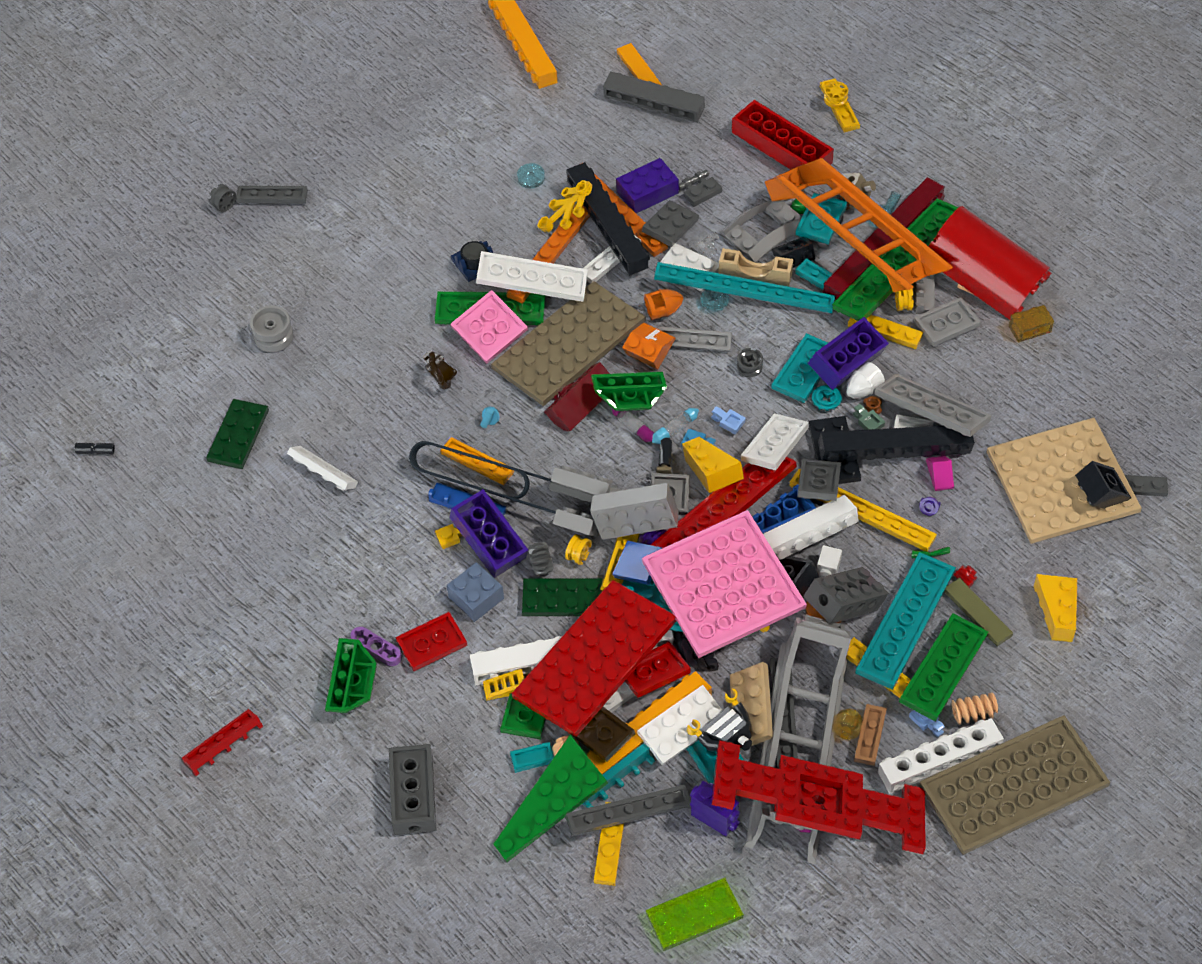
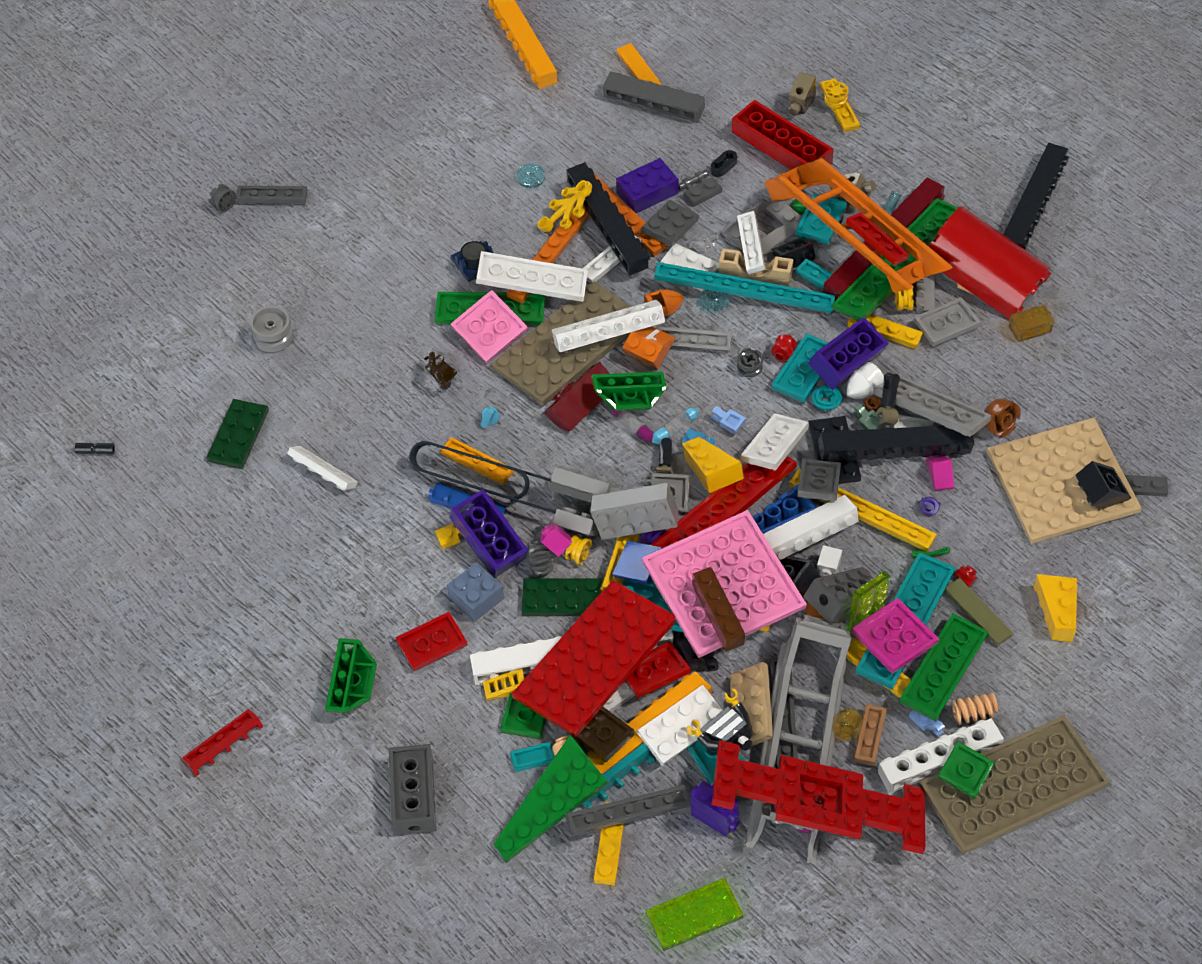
(379, 654): medium lavender beam -> none
(555, 538): none -> dark pink brick
(608, 325): none -> white brick
(718, 609): none -> reddish brown brick
(722, 164): none -> black beam
(751, 242): none -> white plate
(783, 347): none -> red piece
(802, 93): none -> dark tan torso
(868, 600): none -> clear neon green plate
(877, 238): none -> red plate
(889, 394): none -> piece
(895, 635): none -> dark pink plate
(966, 770): none -> green tile
(1003, 416): none -> dark orange cylinder
(1036, 194): none -> black brick

